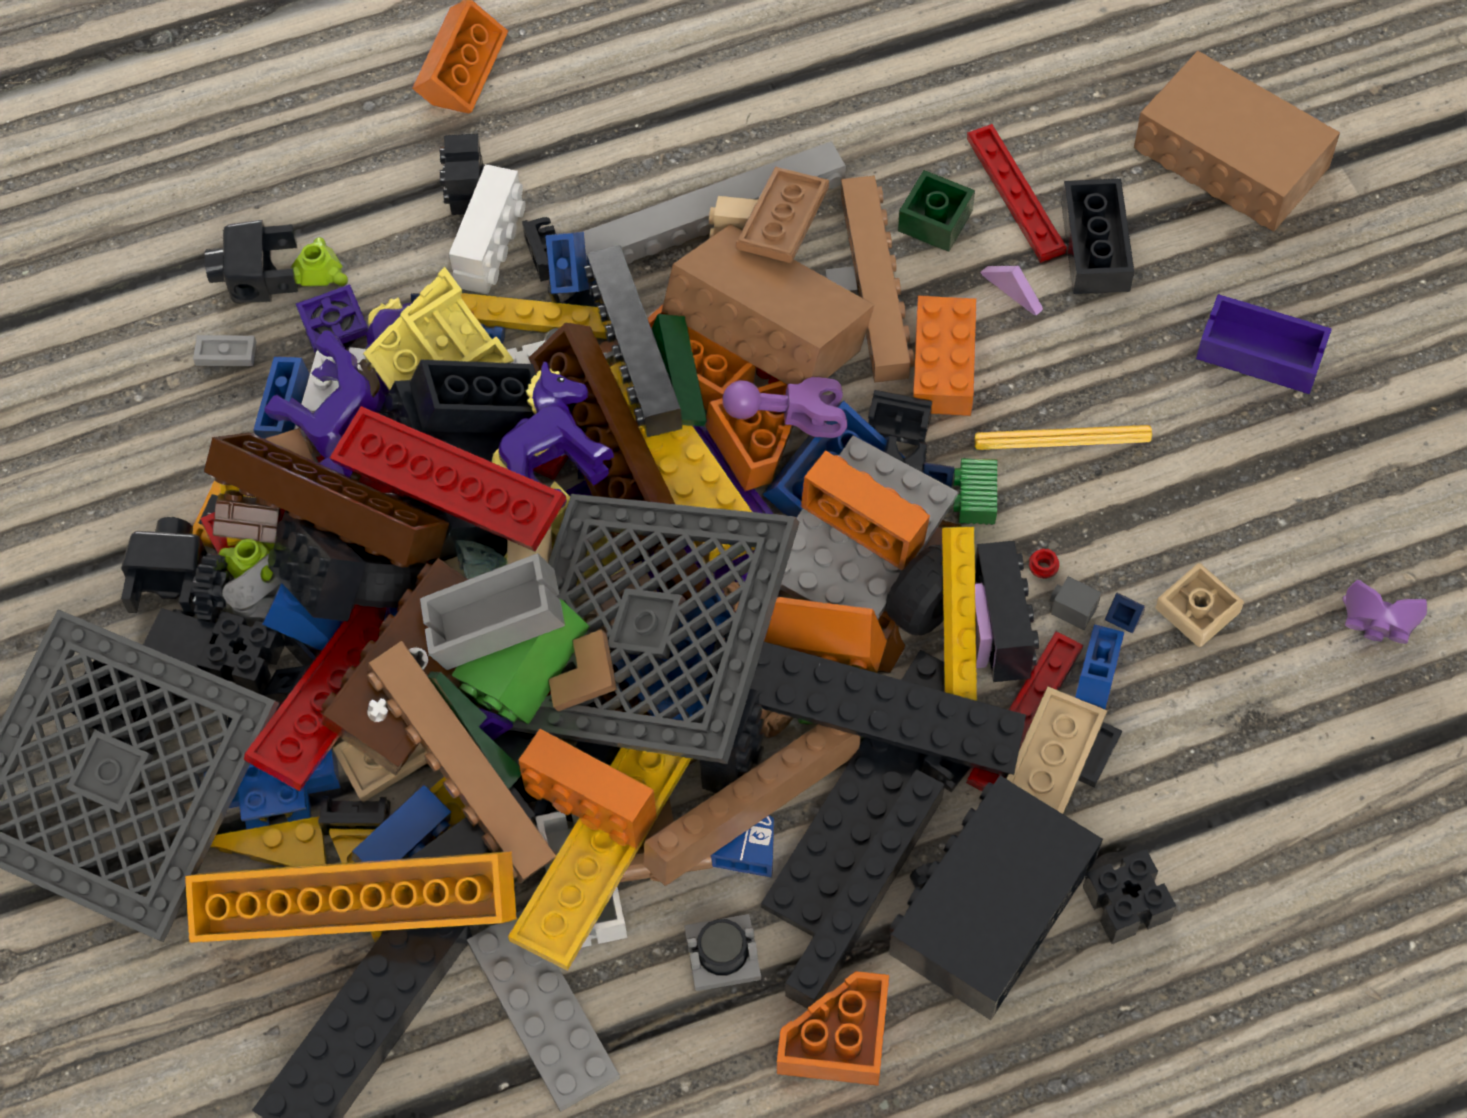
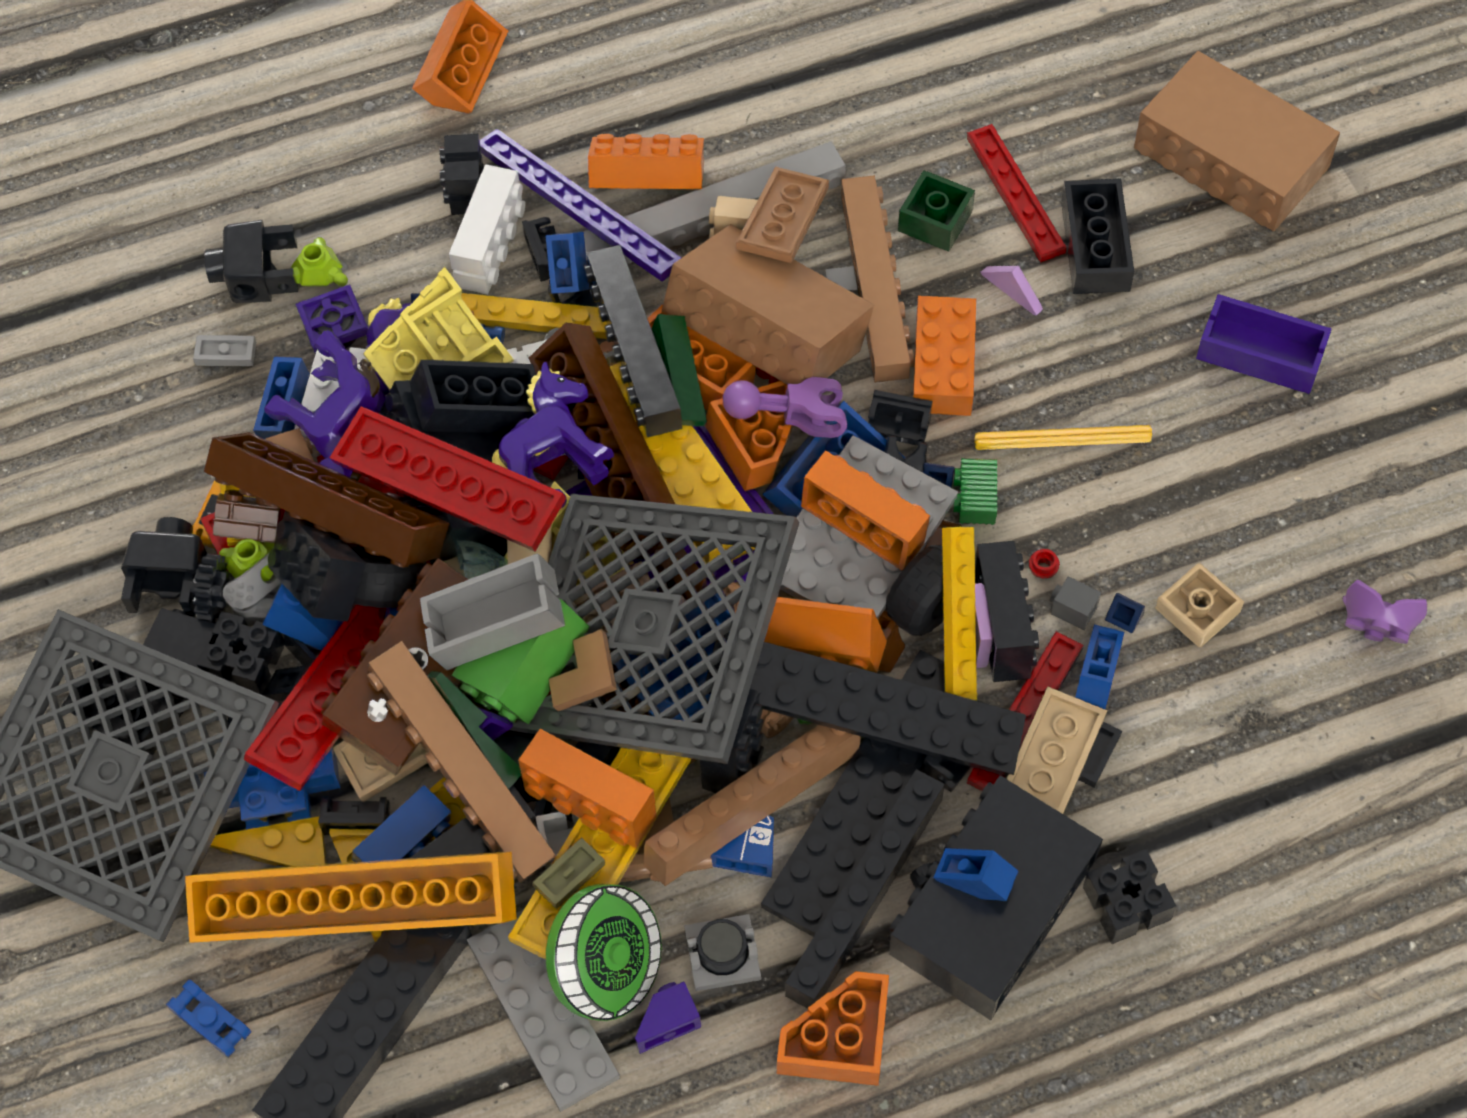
(208, 1018): none -> blue plate
(568, 873): none -> olive plate
(580, 204): none -> plate
(603, 952): none -> dish
(646, 162): none -> orange brick
(667, 1017): none -> dark purple slope
(977, 873): none -> blue slope

